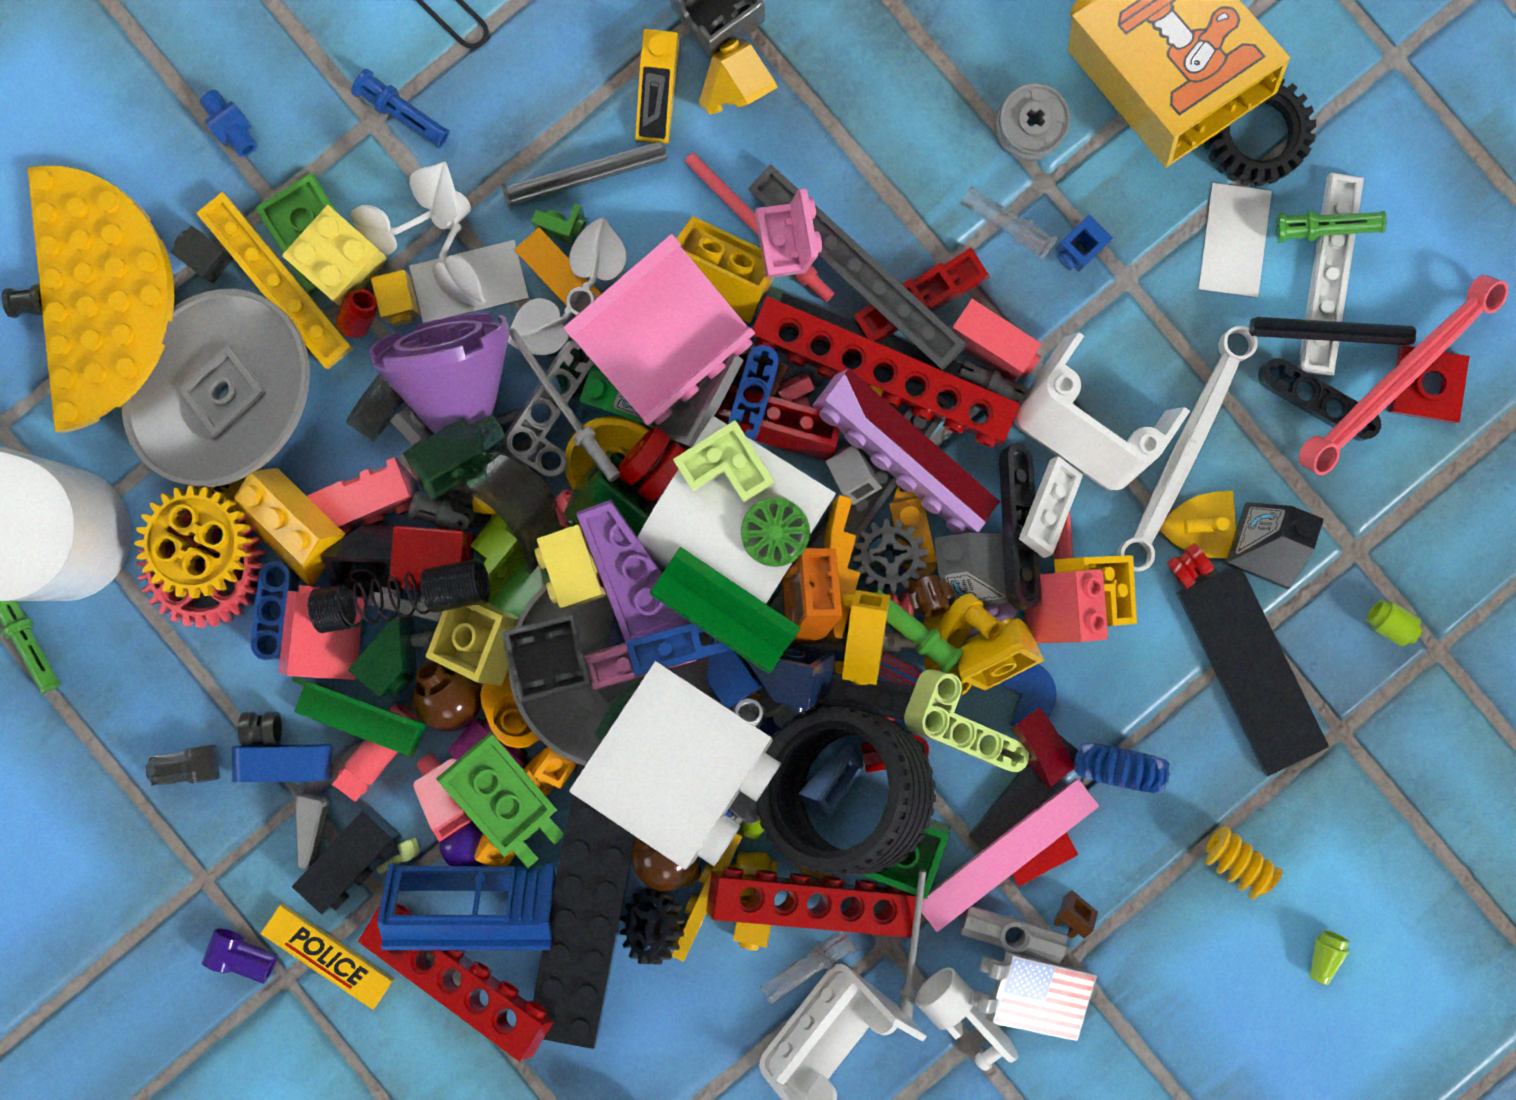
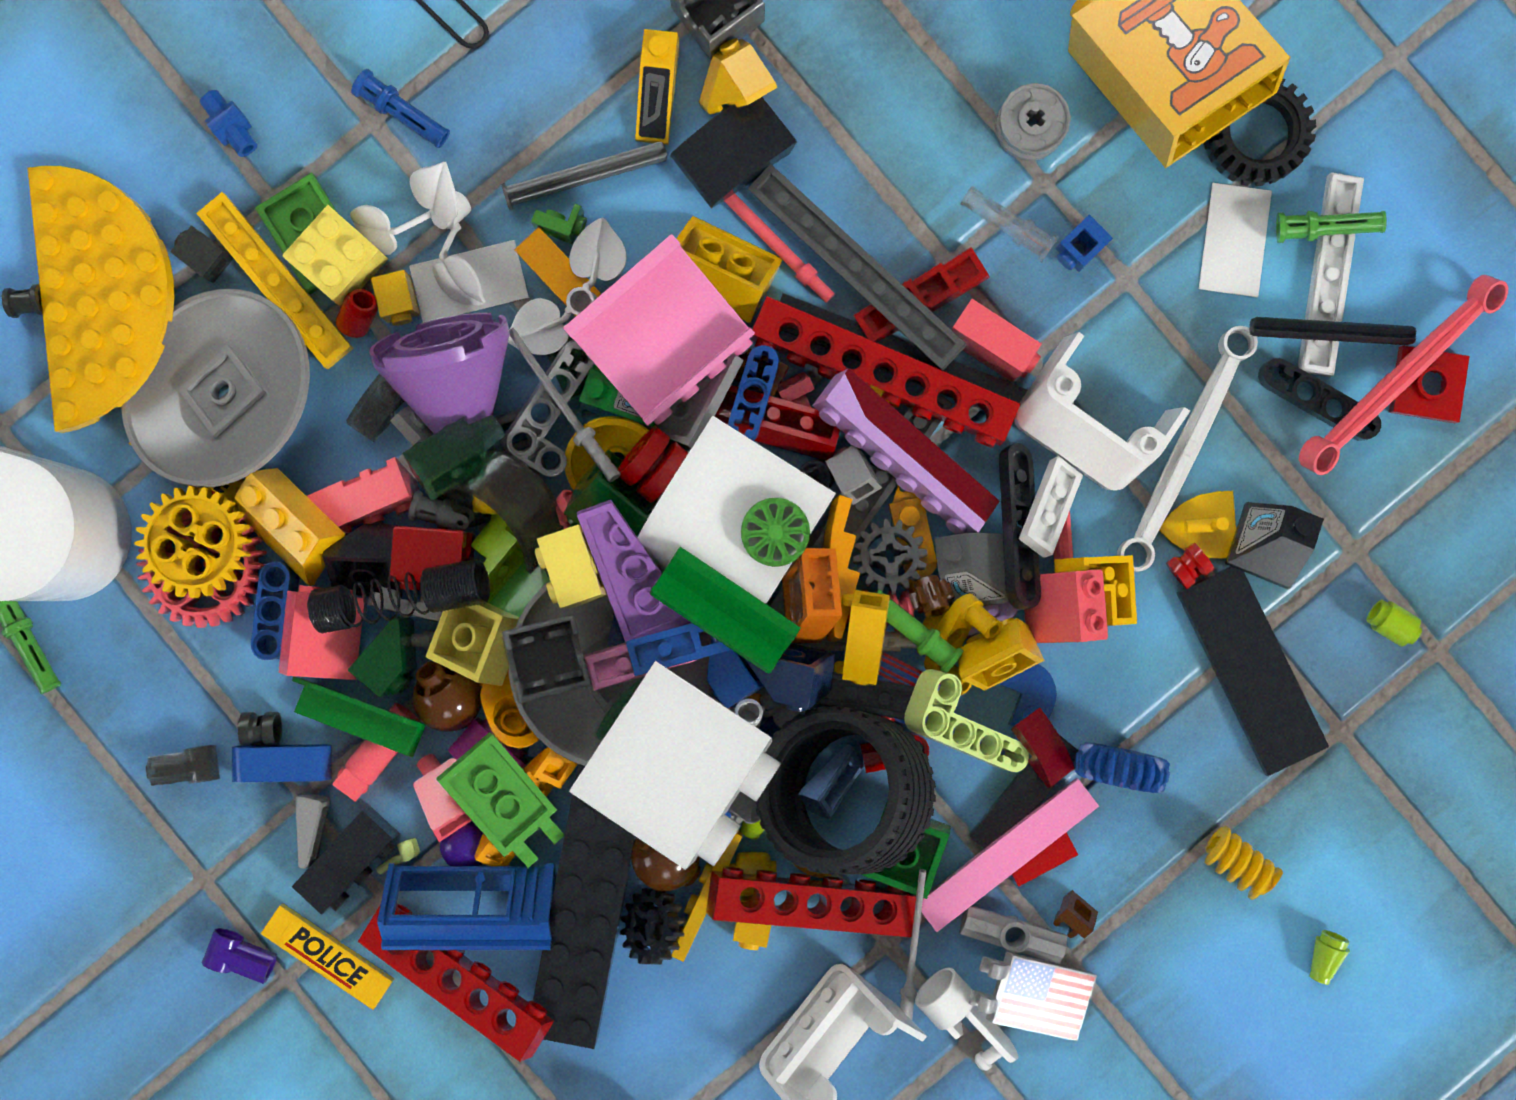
(728, 453): yellowish green plate -> none
(733, 150): none -> black slope
(788, 236): bright pink bracket -> none
(818, 471): none -> black wheel
(822, 956): clear pin -> none
(992, 381): dark grey pin -> none

